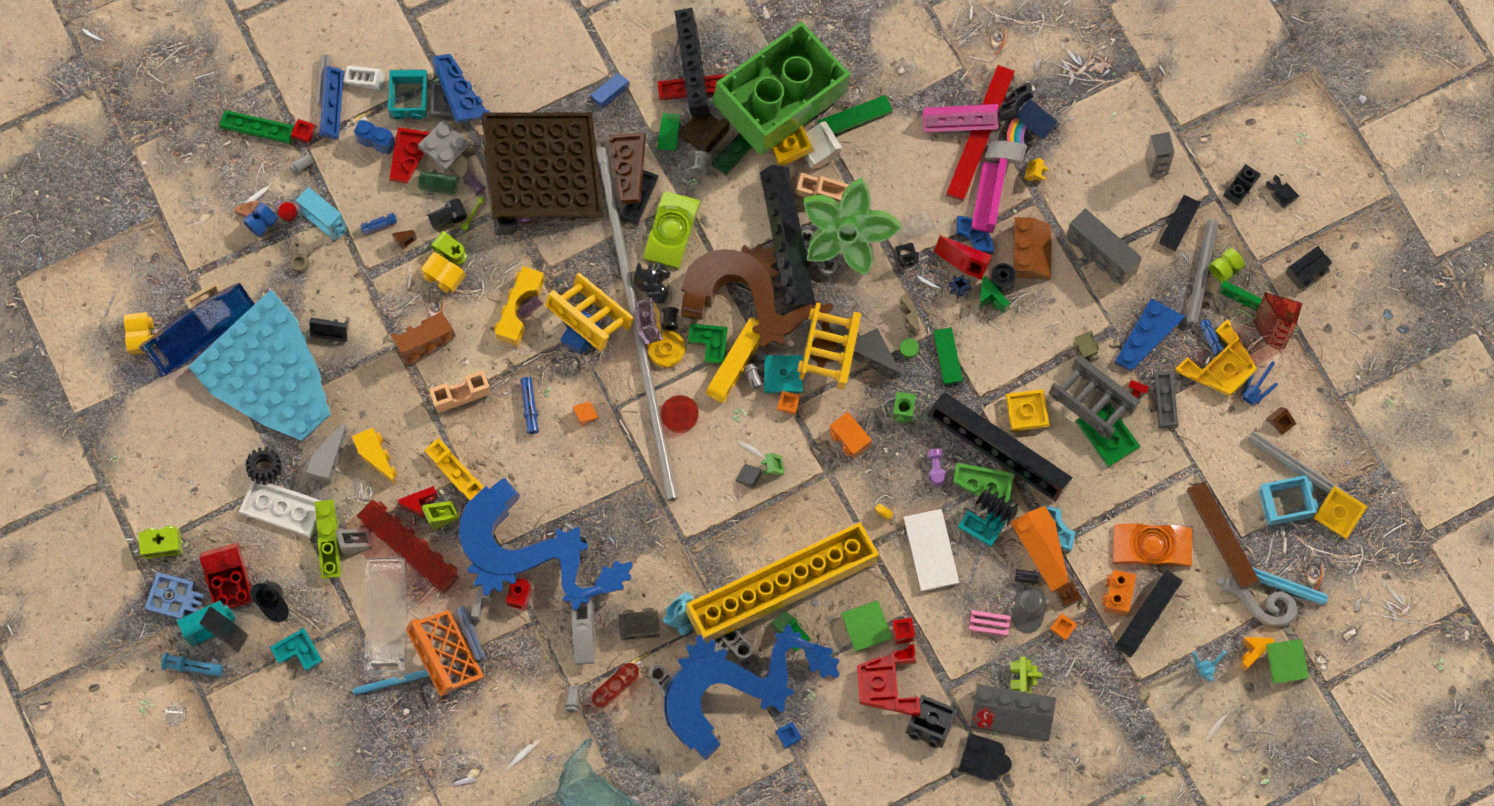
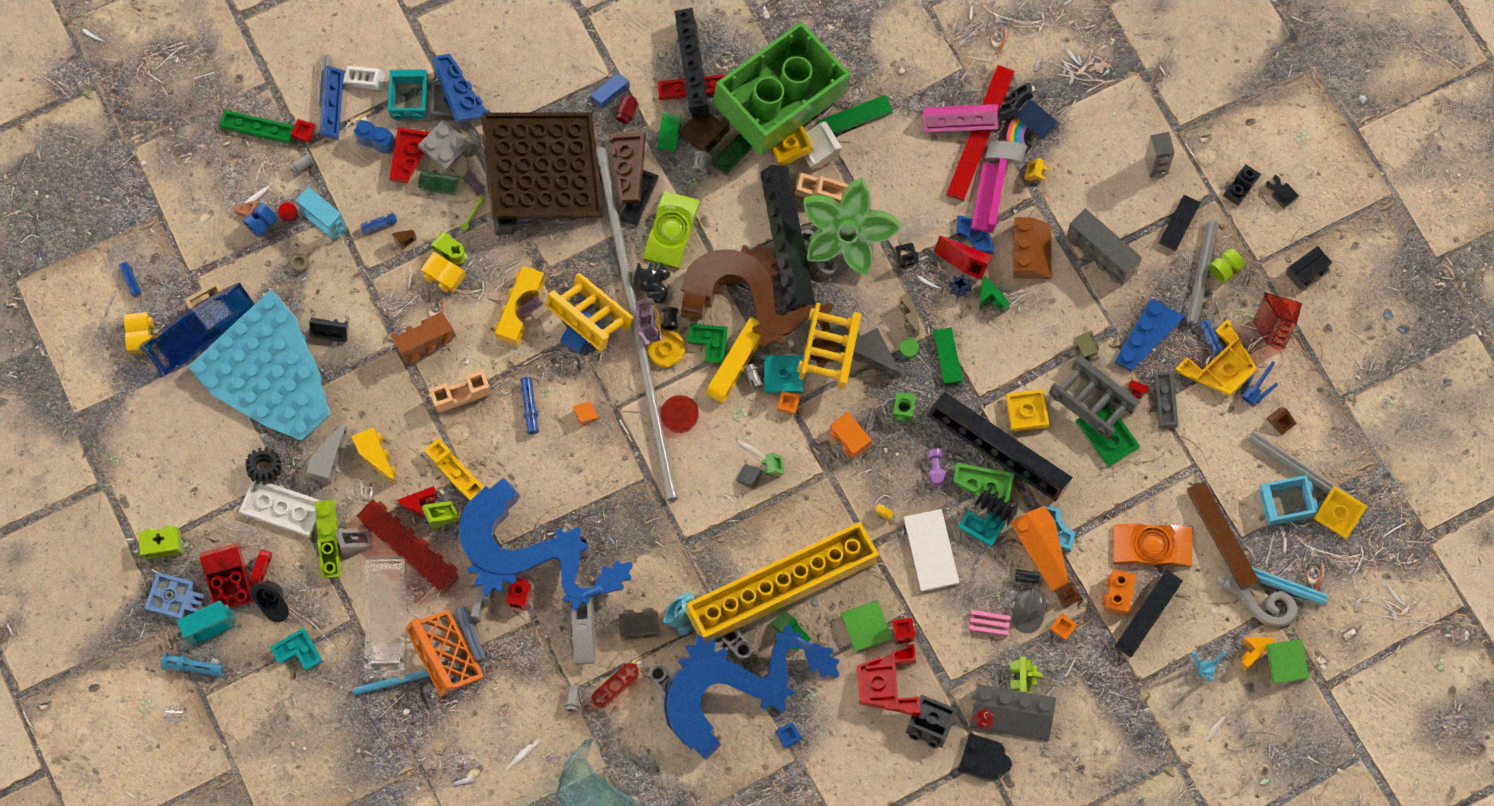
(130, 279): none -> blue axle
(223, 629): black slope -> none
(261, 566): none -> red beam
(452, 212): black piece -> none
(626, 109): none -> dark red brick
(1003, 277): black wheel -> none
(1239, 295): green tile -> none

